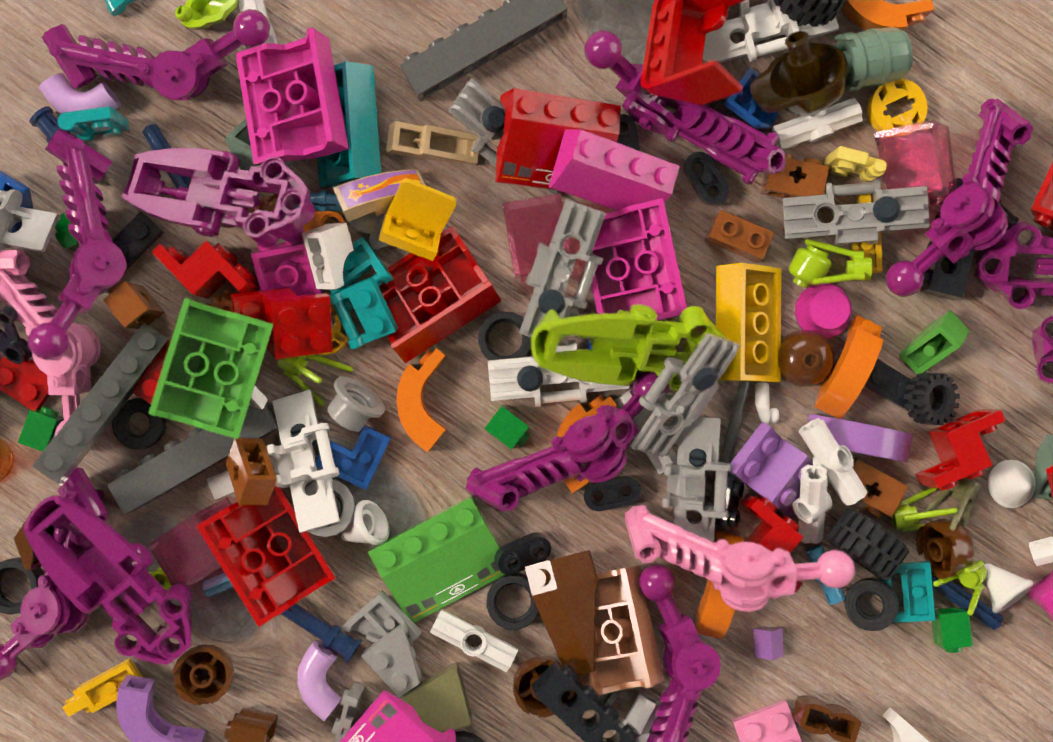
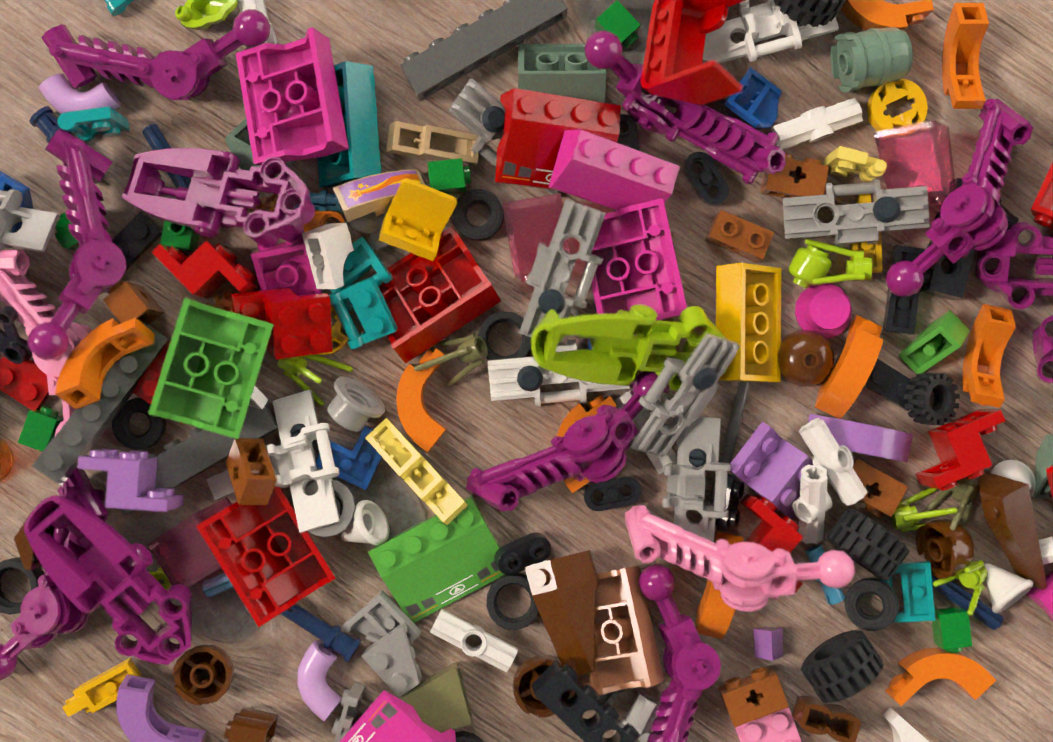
(95, 354): none -> orange arch
(131, 480): none -> medium lavender bracket
(179, 236): none -> green brick
(416, 471): none -> light yellow slope
(449, 175): none -> green brick
(471, 350): none -> olive plant
(495, 220): none -> black tyre
(508, 428): green brick -> none
(560, 71): none -> sand green slope
(619, 22): none -> green brick
(762, 404): white arm -> none
(768, 696): none -> dark orange brick
(802, 79): dark brown piece -> none
(842, 666): none -> black tyre
(902, 311): none -> black plate
(938, 664): none -> orange arch
(961, 55): none -> orange arch
(984, 355): none -> orange arch
(1012, 520): none -> reddish brown wedge

